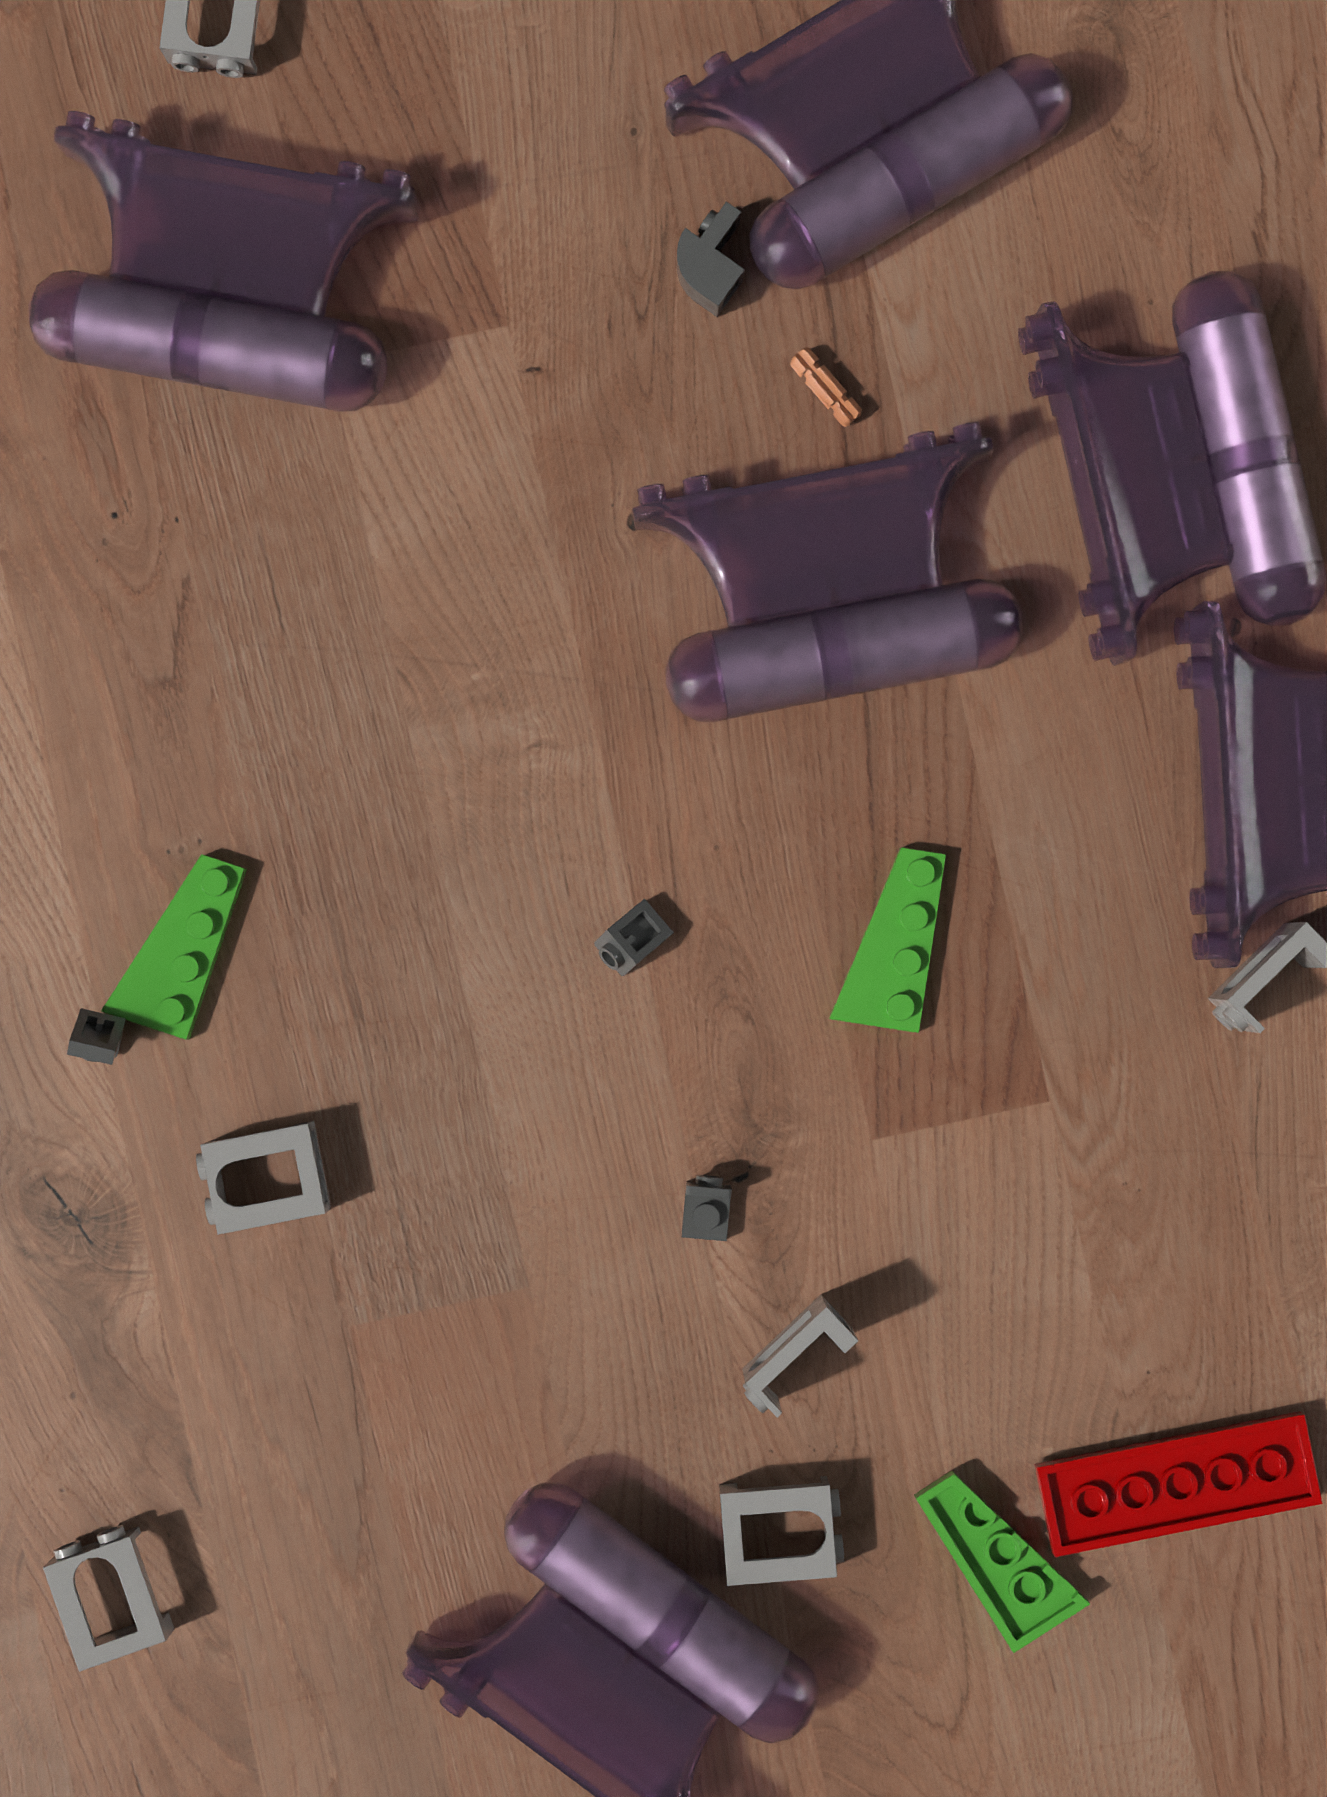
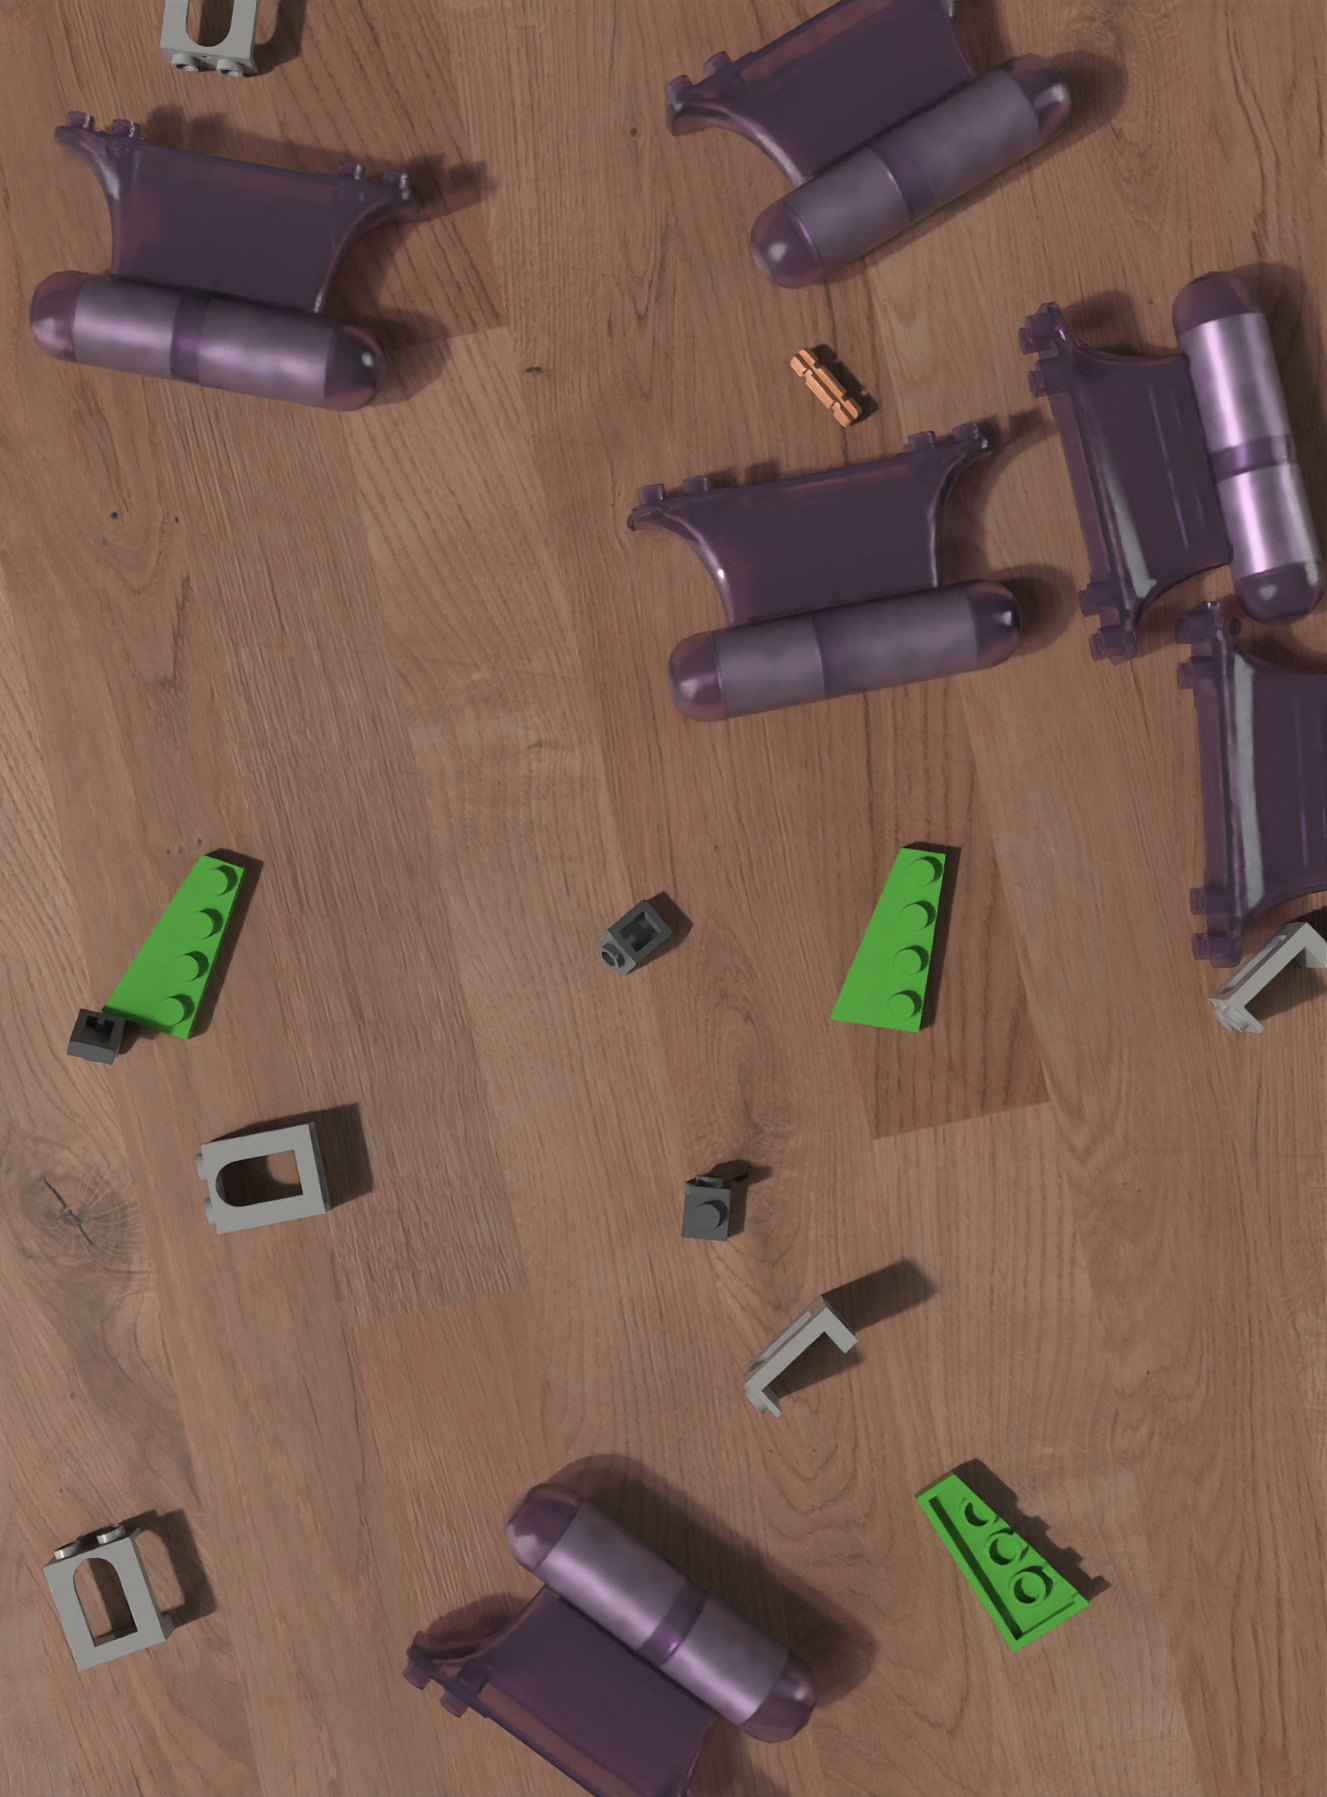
(702, 268): dark grey brick -> none
(801, 1497): light grey panel -> none
(1178, 1483): red plate -> none

